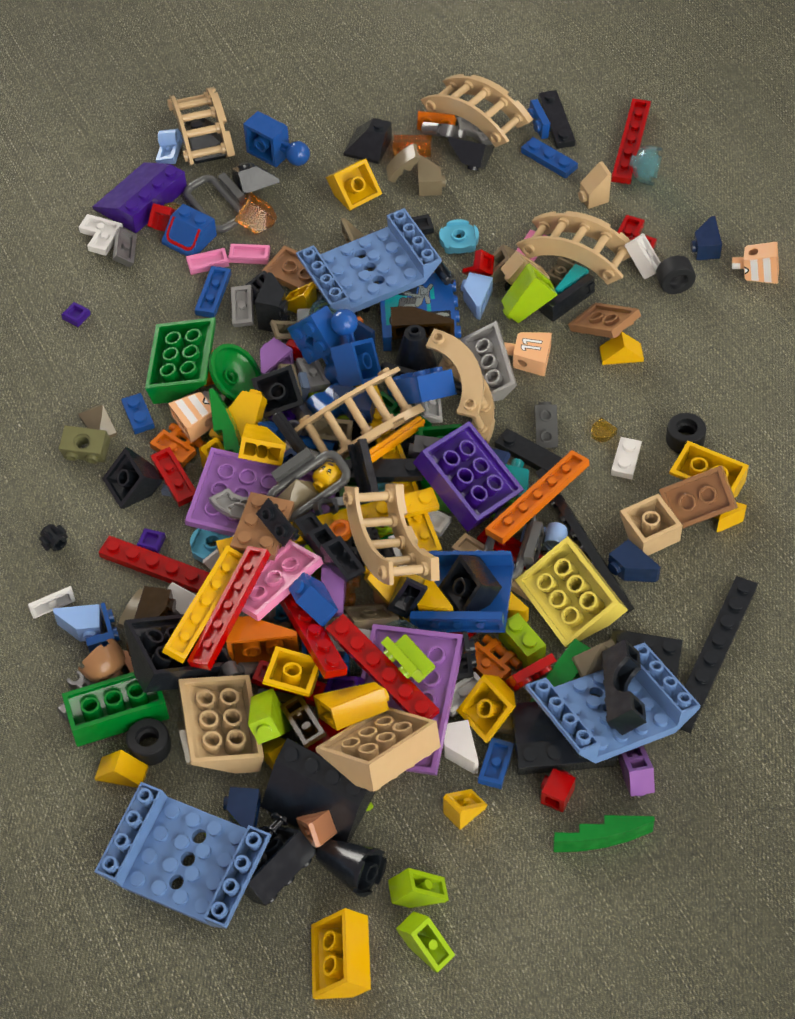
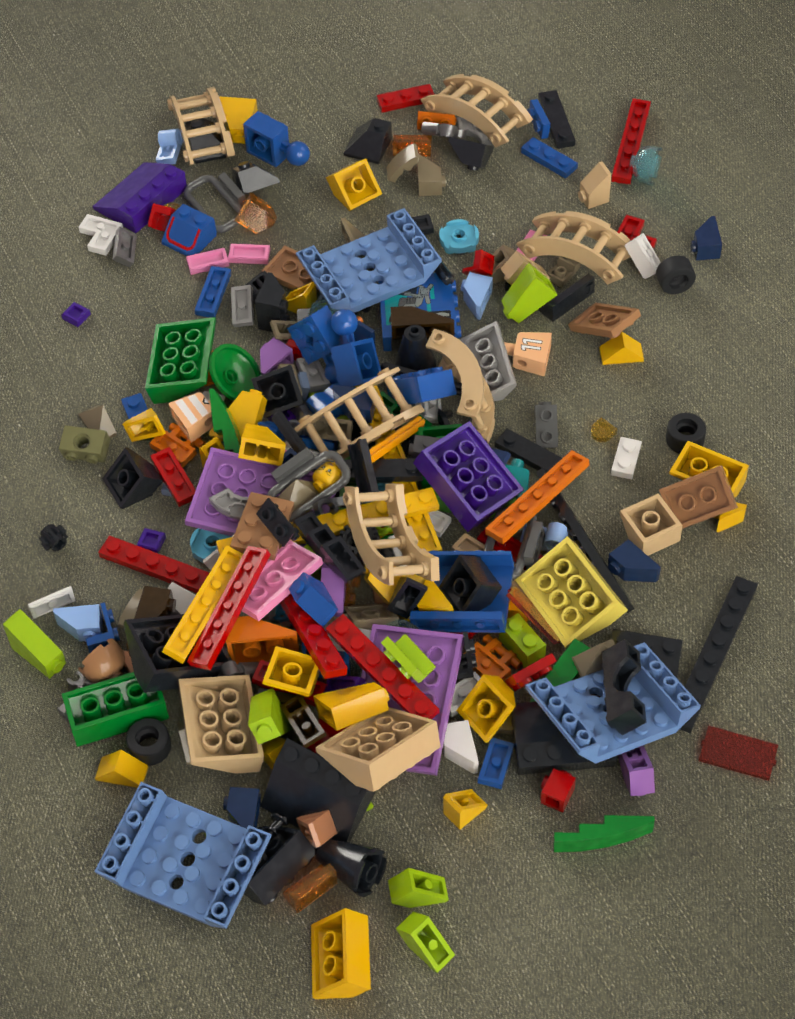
(33, 644): none -> lime slope
(144, 426): none -> yellow slope
(237, 112): none -> yellow slope
(311, 887): none -> clear orange bracket
(341, 528): orange tile -> none
(403, 98): none -> red plate
(443, 416): none -> black bar
(532, 613): none -> clear red piece
(574, 275): teal slope -> none
(738, 753): none -> clear red piece
(759, 262): light nougat torso -> none

